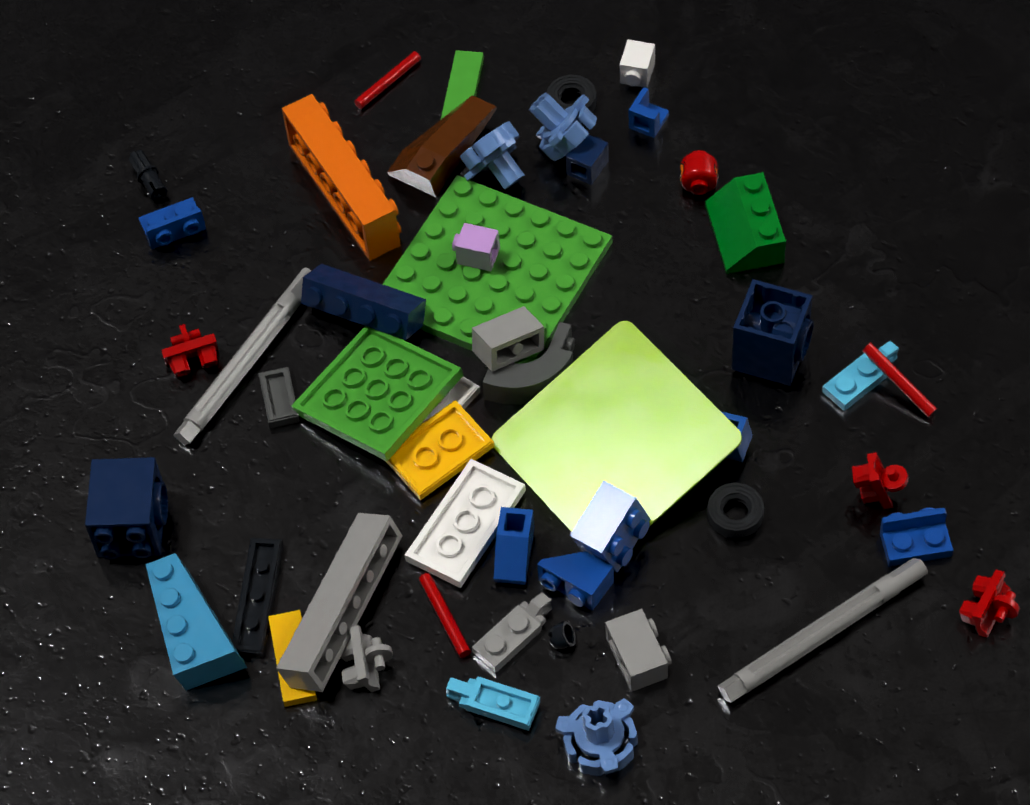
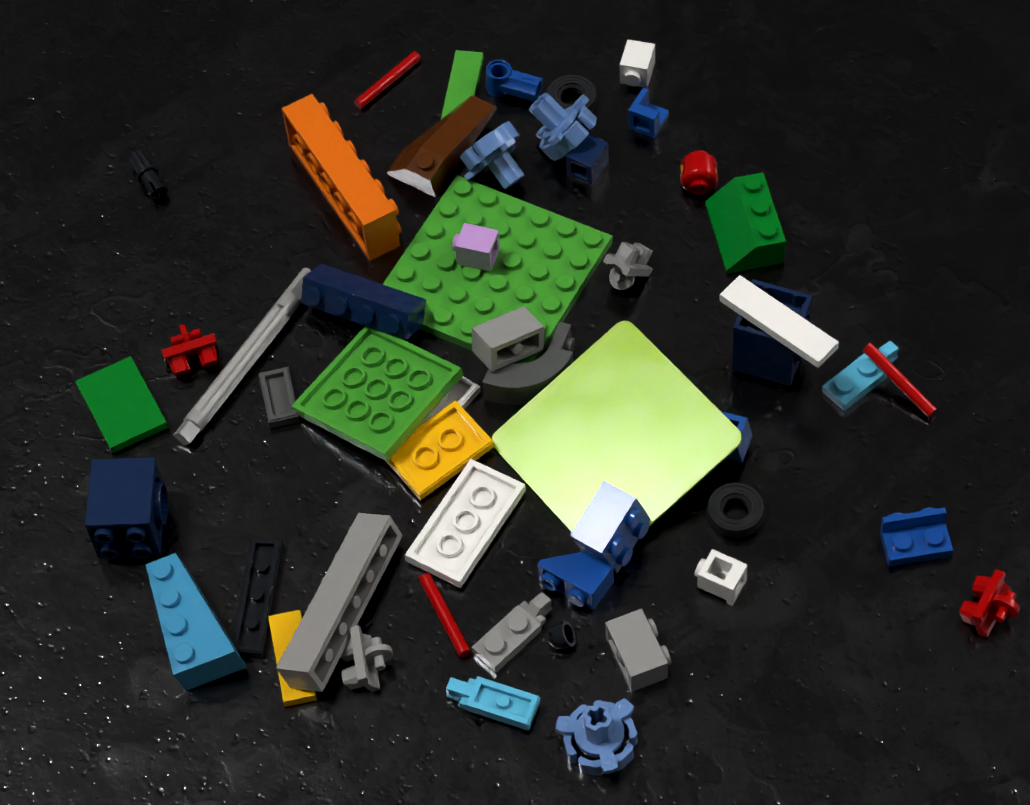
(121, 404): none -> green tile
(172, 223): blue bracket -> none
(503, 81): none -> blue piece
(513, 545): blue slope -> none
(629, 262): none -> light grey hips
(721, 576): none -> white brick
(779, 321): none -> white tile
(822, 630): light grey piece -> none
(876, 481): red hips -> none

